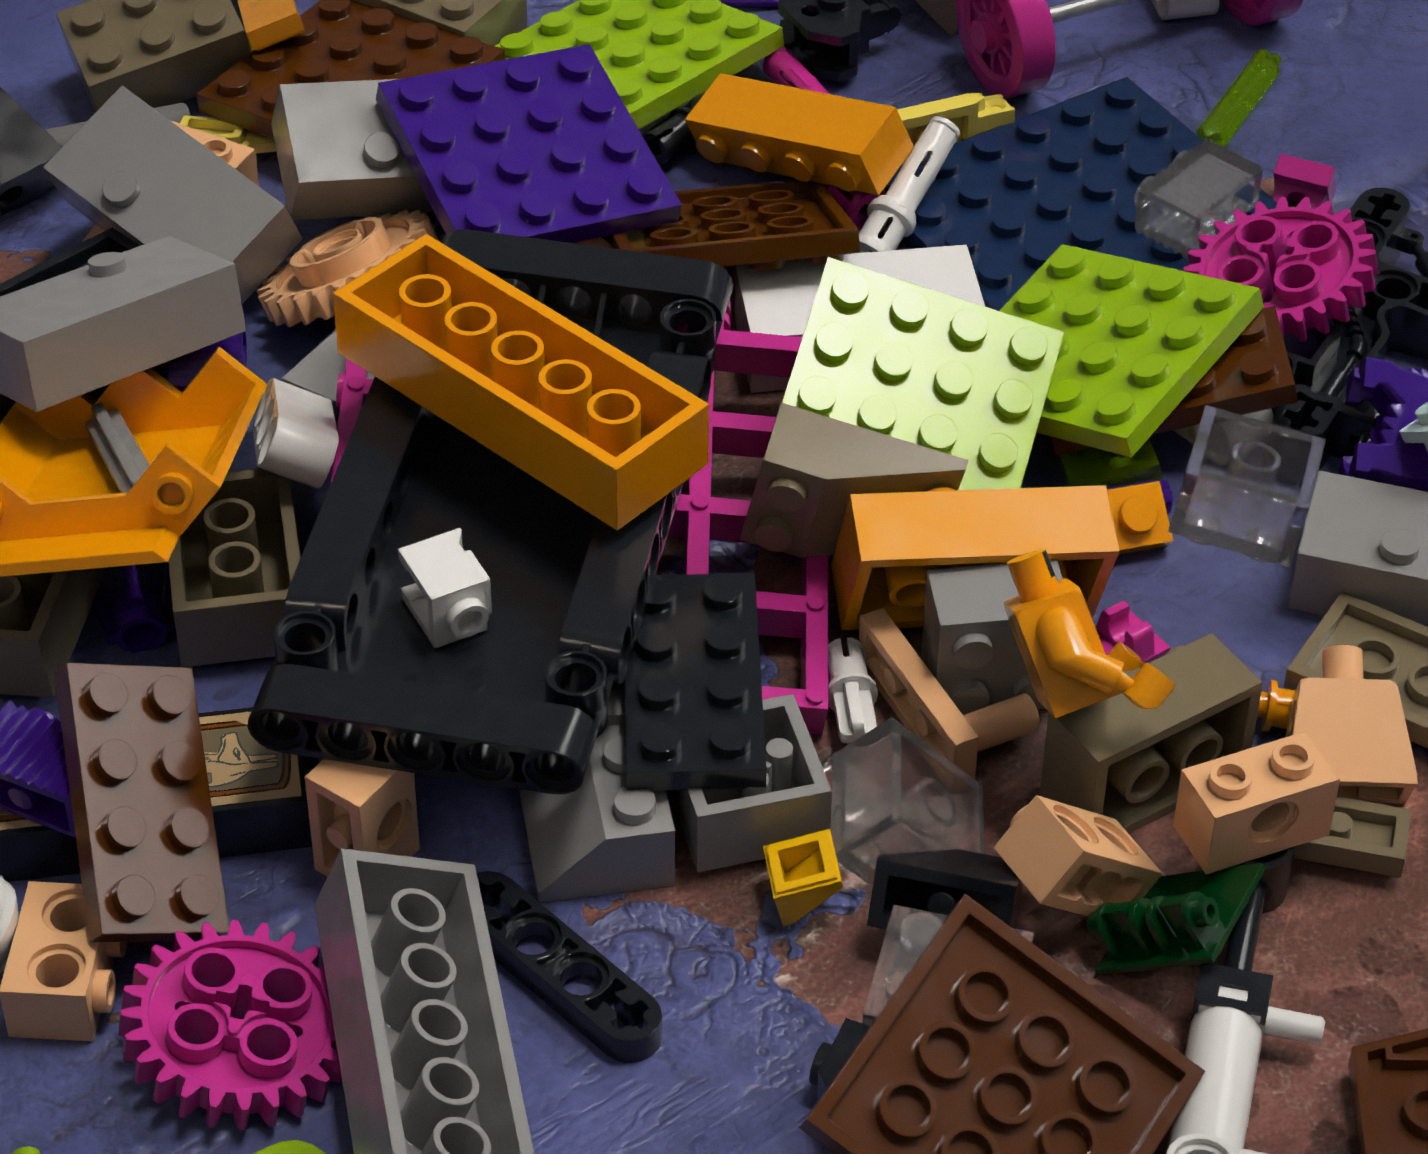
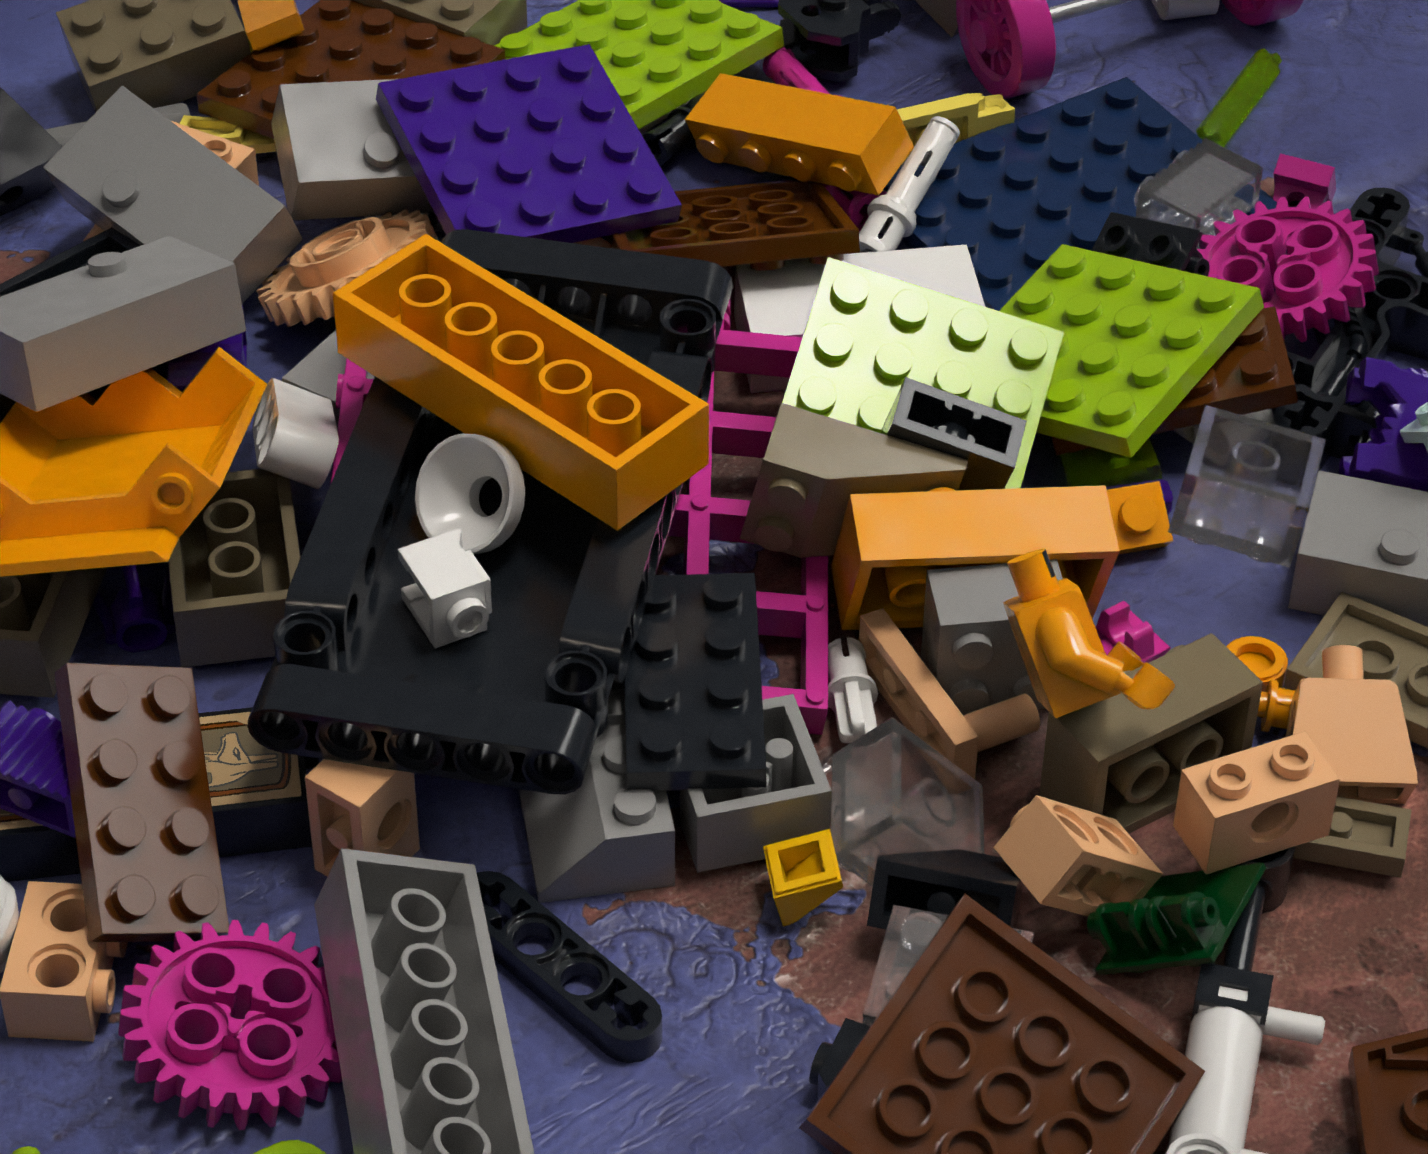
(117, 447): light grey axle -> none
(451, 488): none -> white piece
(958, 428): none -> black brick
(1152, 243): none -> black hinge
(1262, 657): none -> light orange tile

